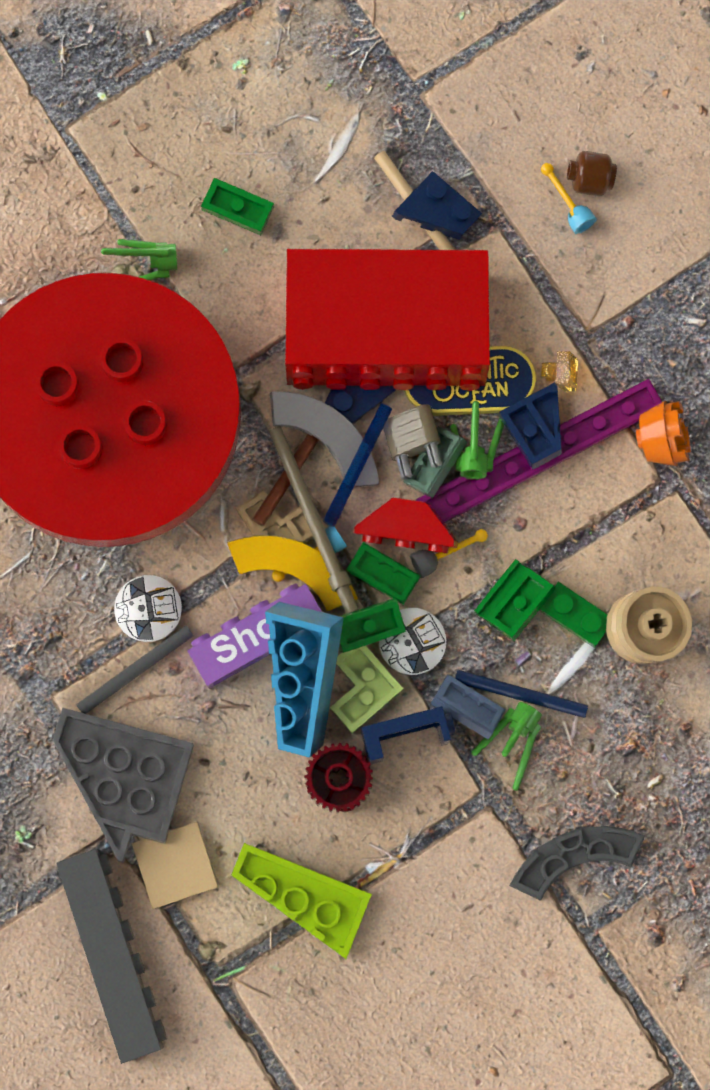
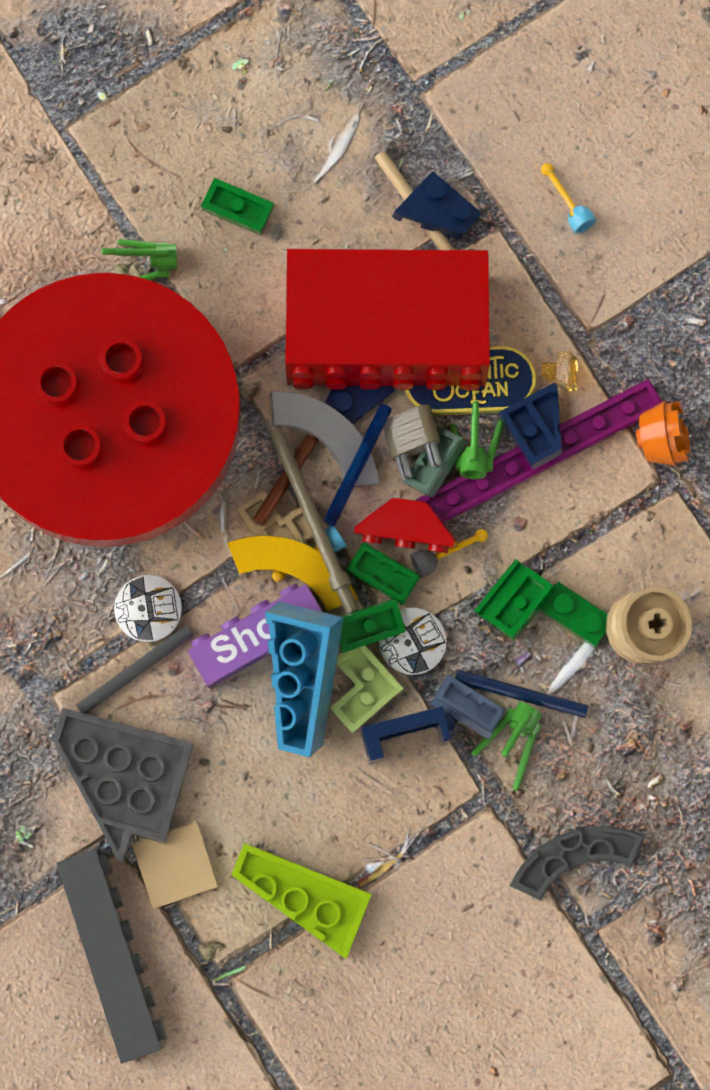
(332, 759): dark red brick -> none
(592, 173): reddish brown head -> none

